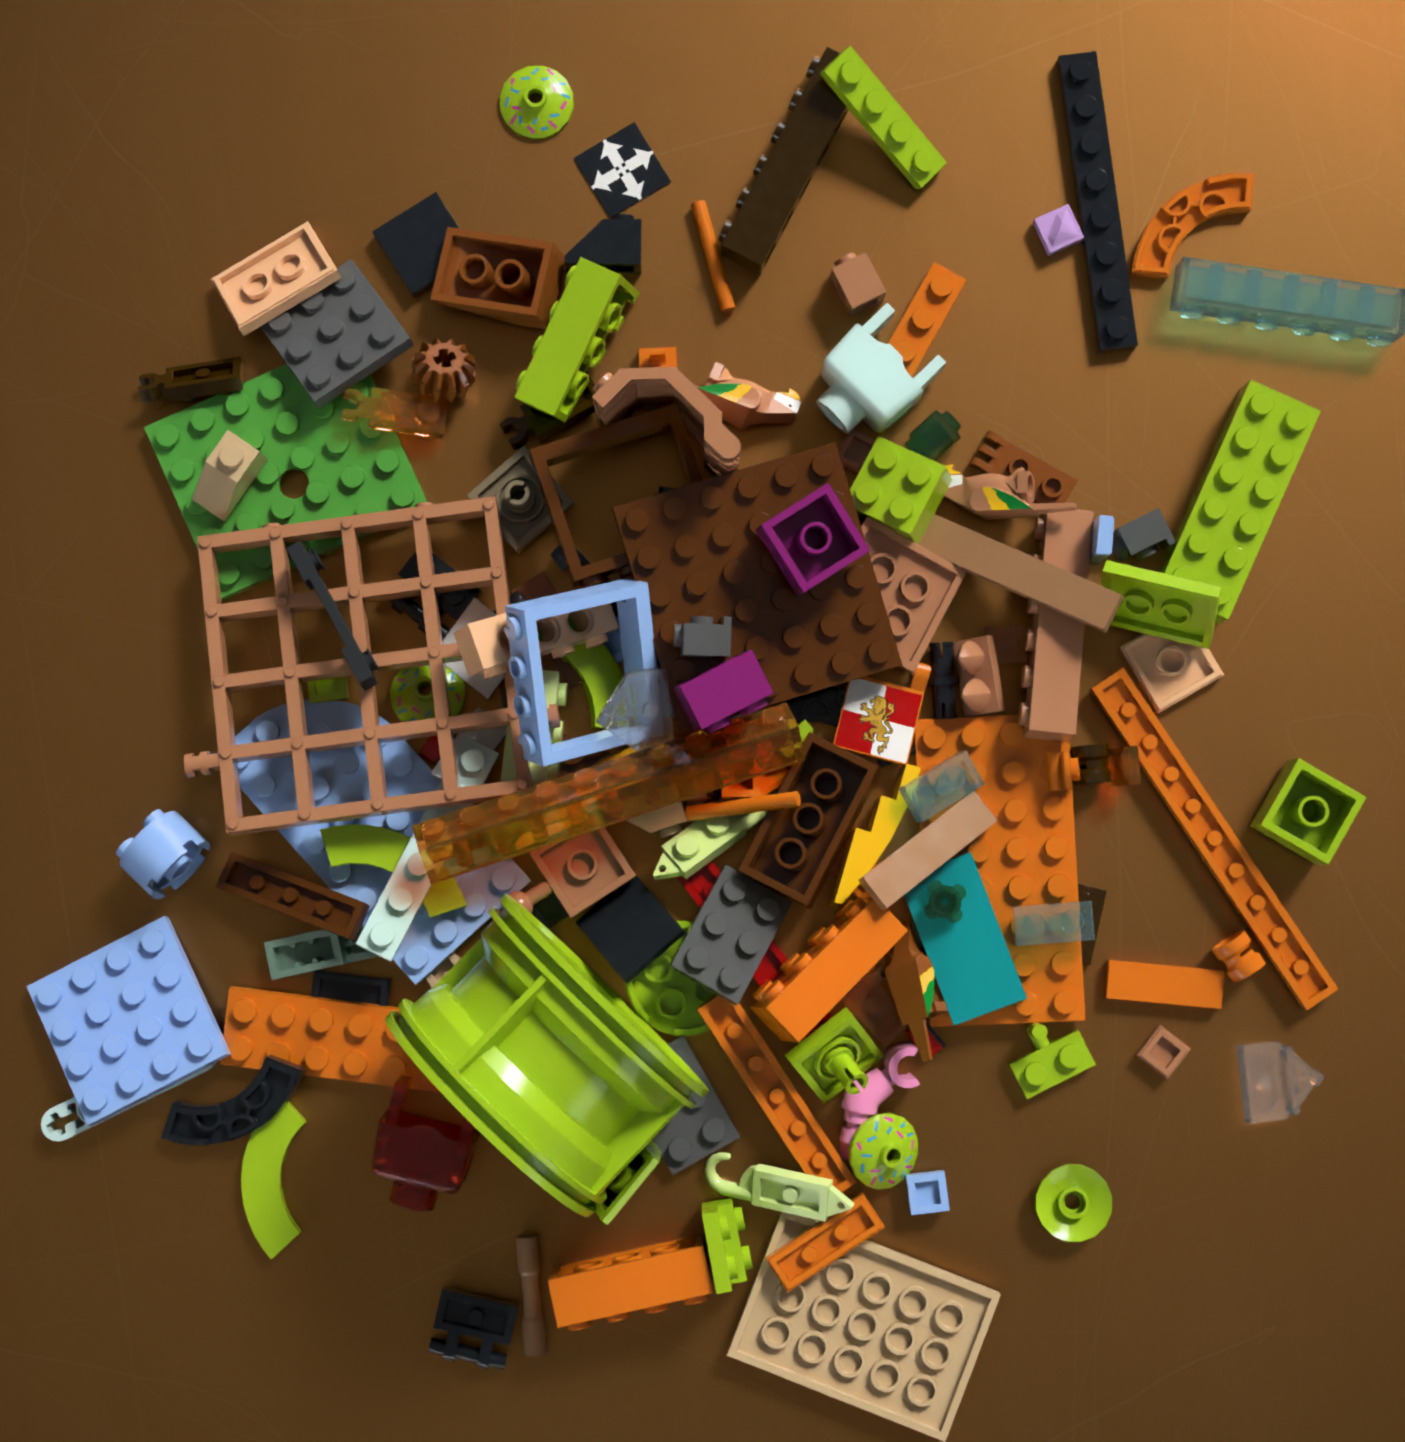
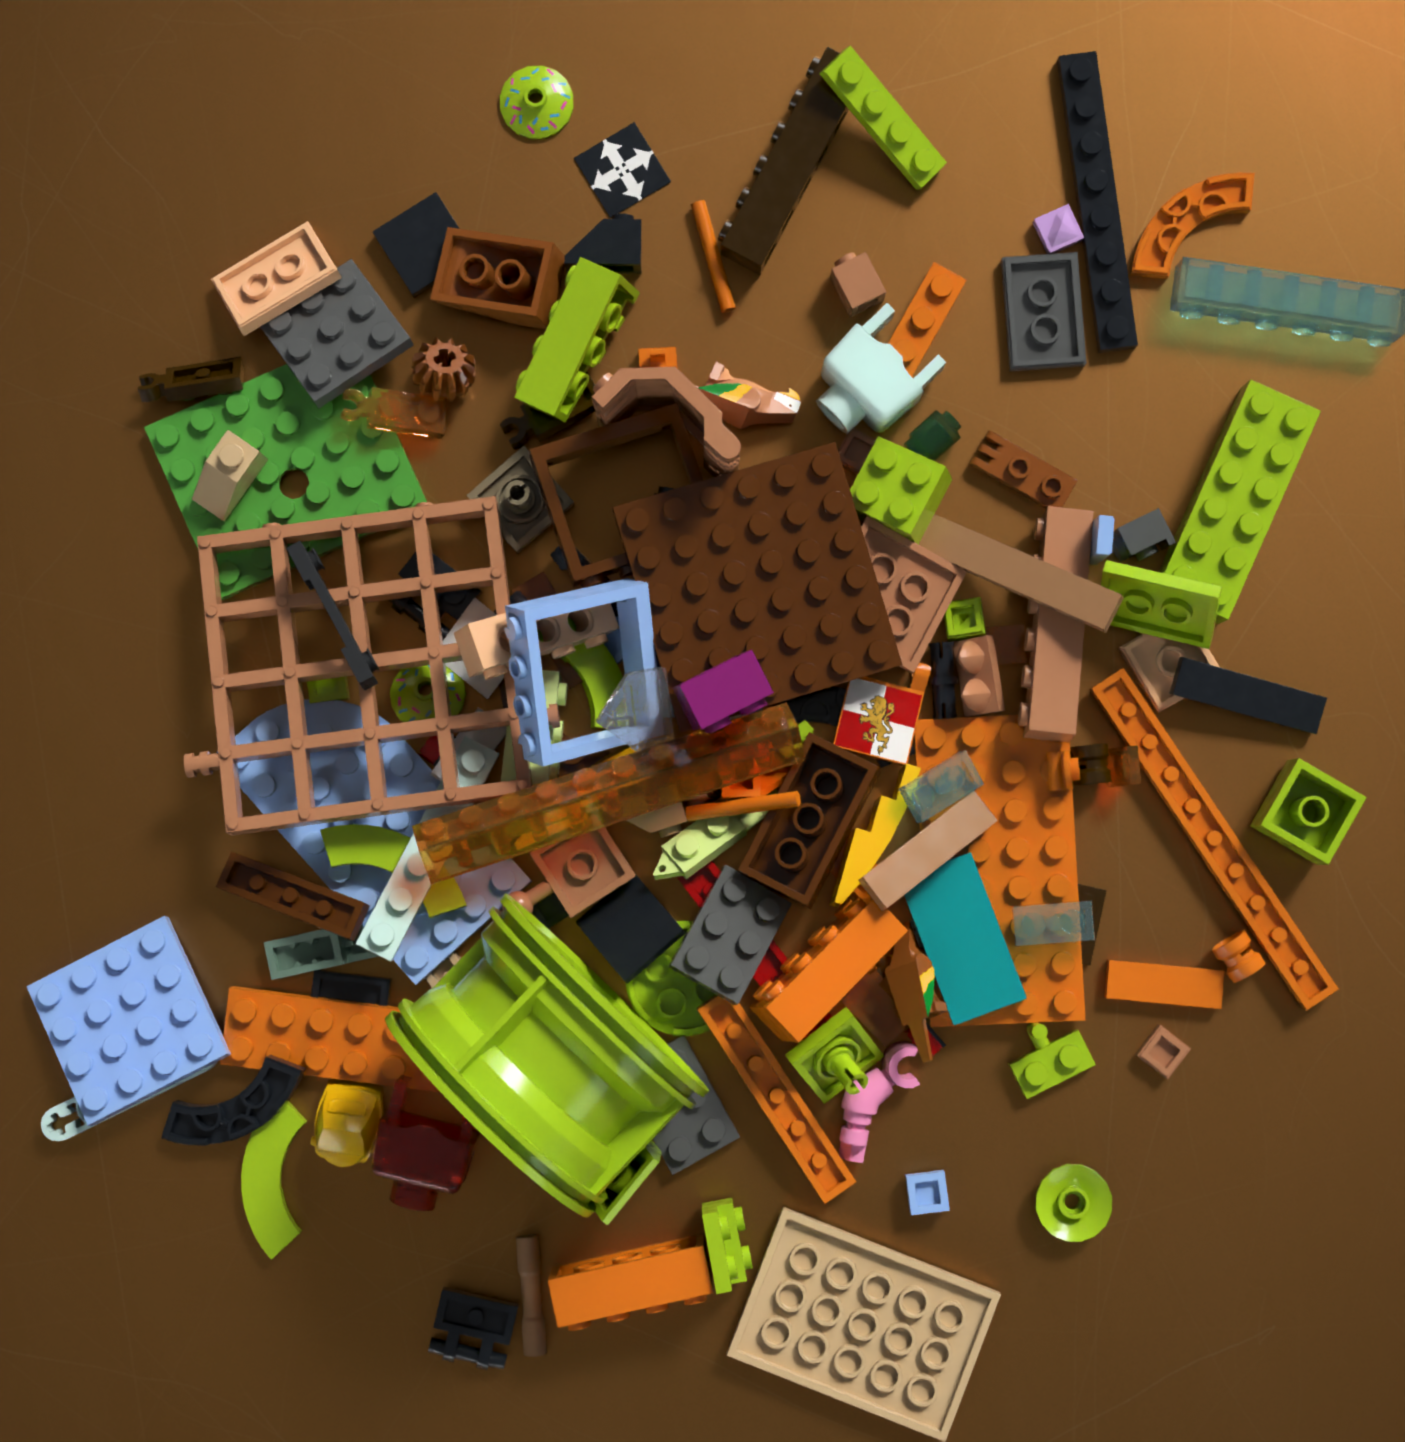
(162, 853): light blue brick -> none
(347, 1121): none -> yellow helmet
(703, 637): dark grey brick -> none
(780, 1190): yellowish green plate -> none
(812, 539): magenta brick -> none
(824, 1243): orange tile -> none
(870, 1150): lime dish -> none
(937, 909): clear green plate -> none
(965, 619): none -> lime tile
(999, 496): nougat animal -> none
(1043, 311): none -> dark grey tile
(1248, 695): none -> black tile
(1273, 1081): clear slope -> none

